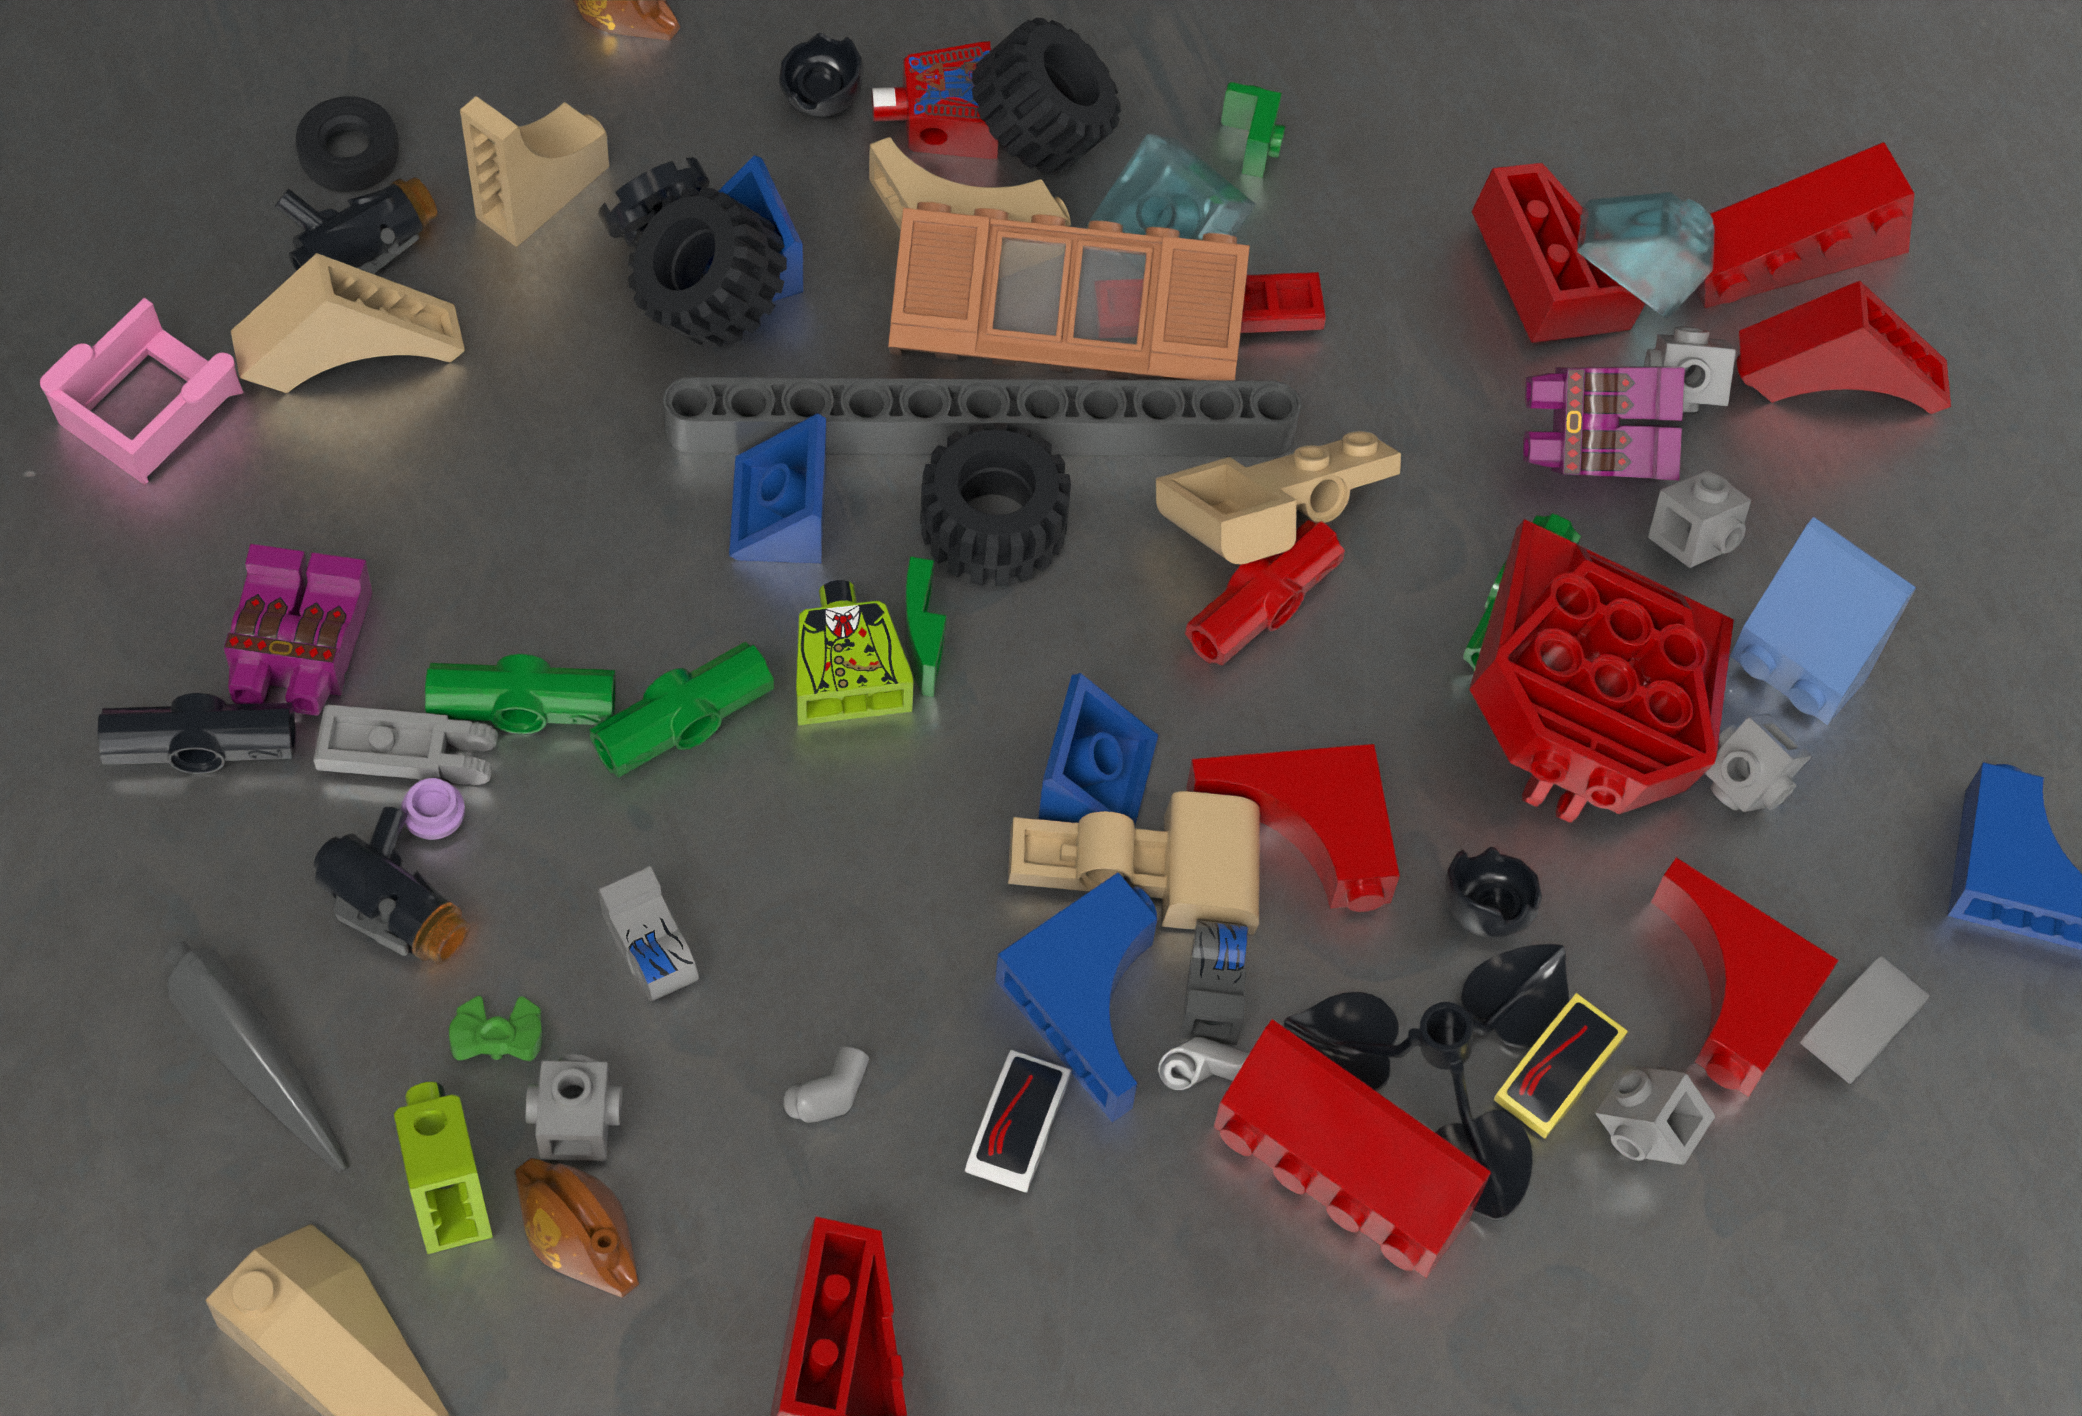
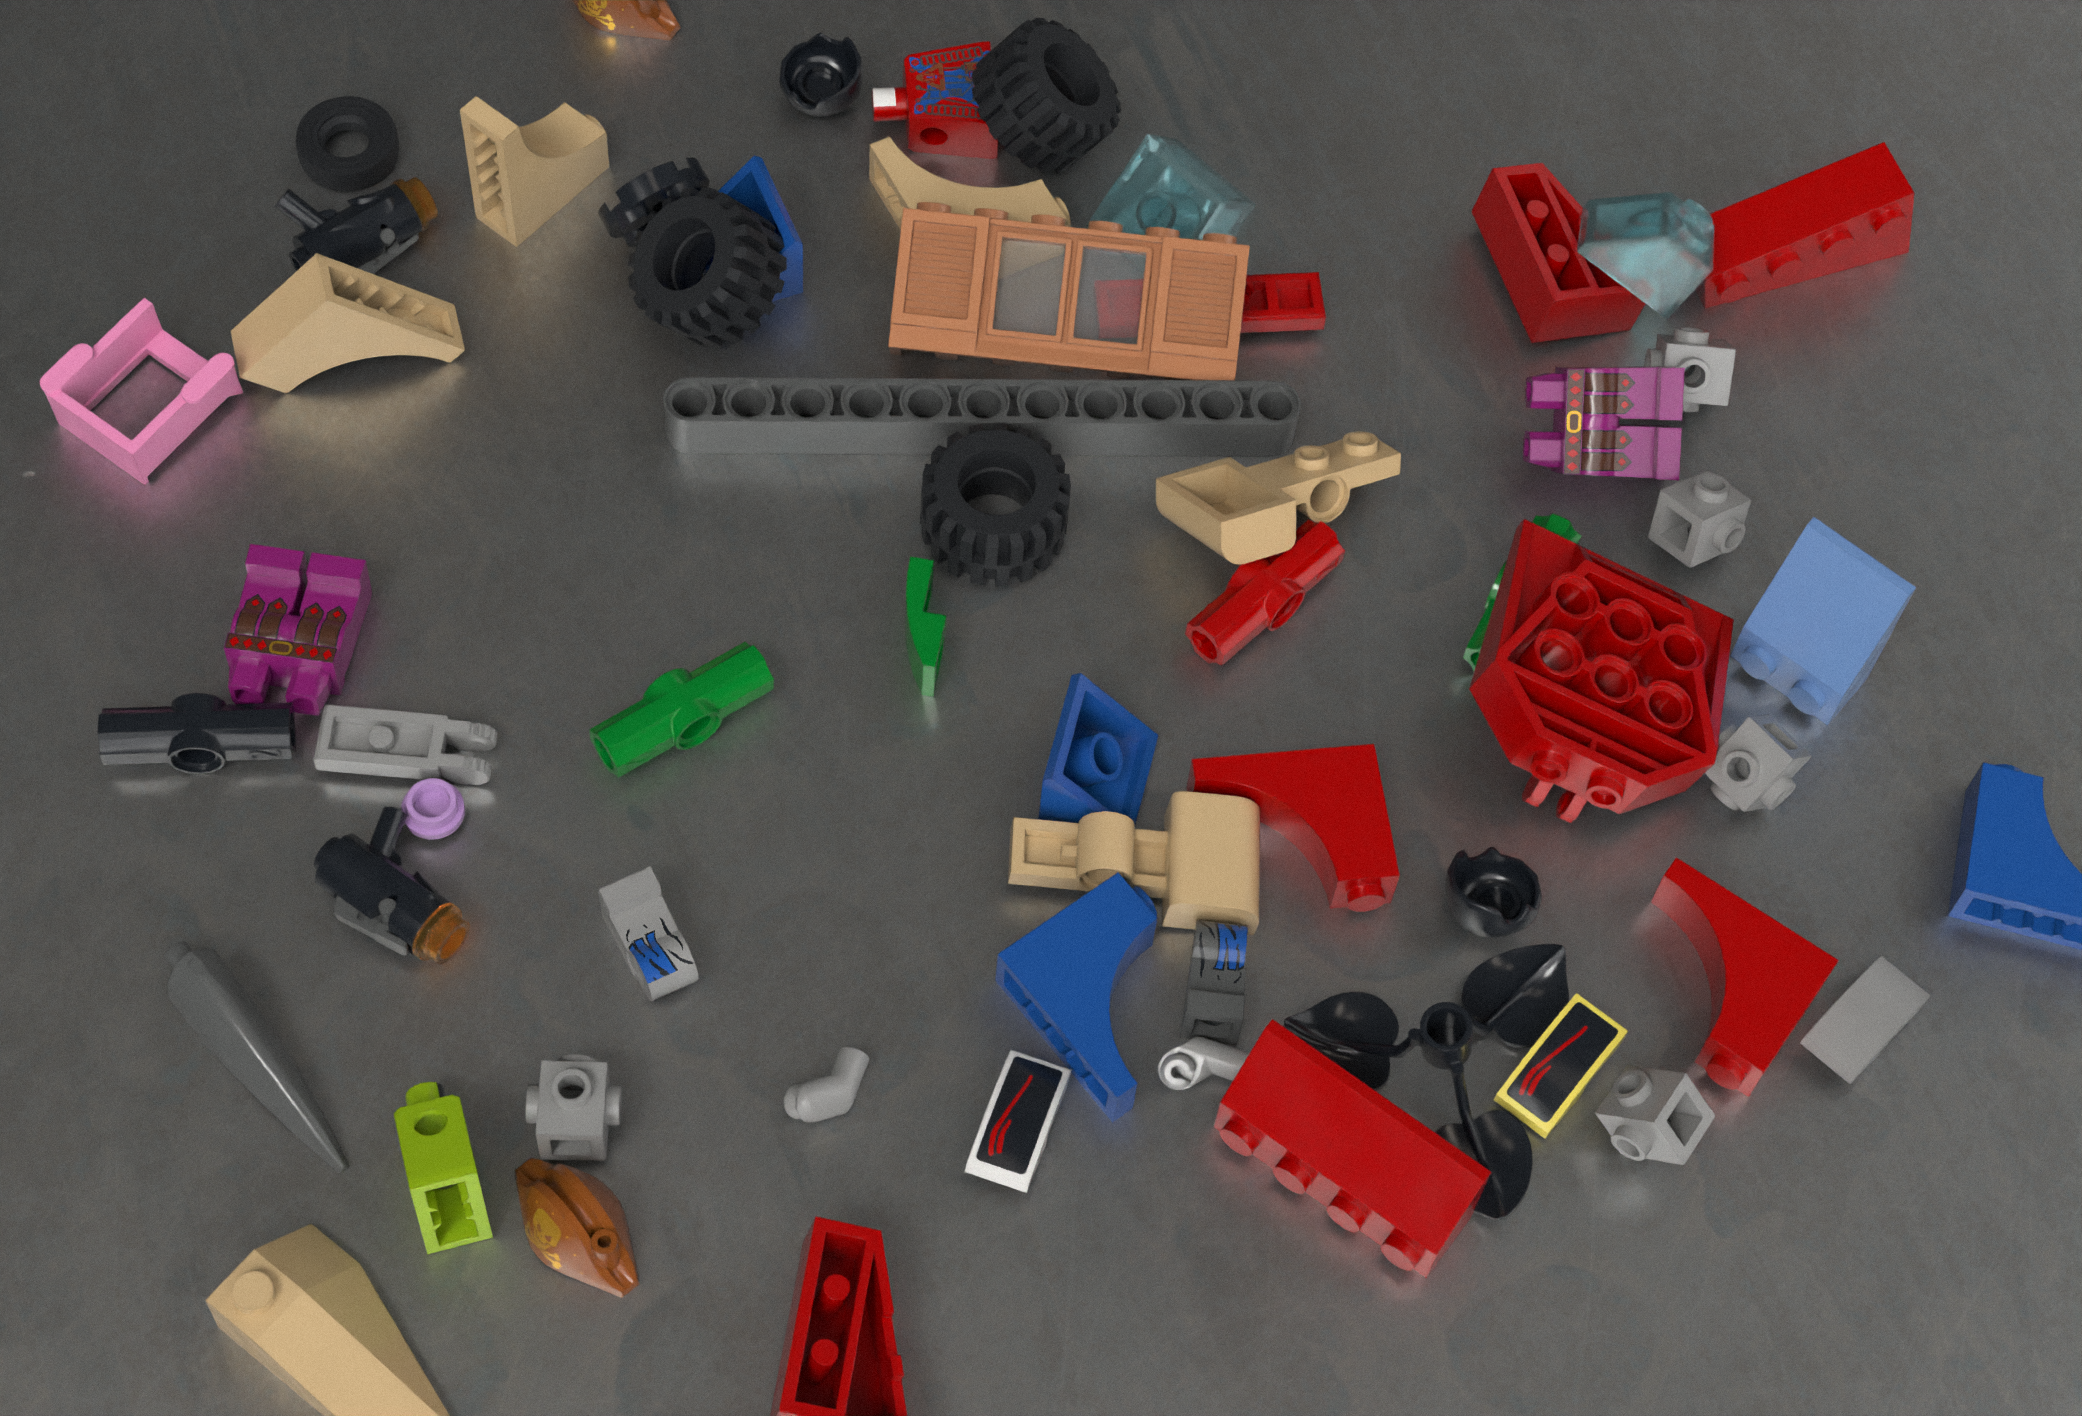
(474, 1034): bright green piece -> none
(520, 693): green piece -> none
(781, 497): blue slope -> none
(849, 660): lime torso -> none
(1257, 112): green bracket -> none
(1841, 344): red arch -> none

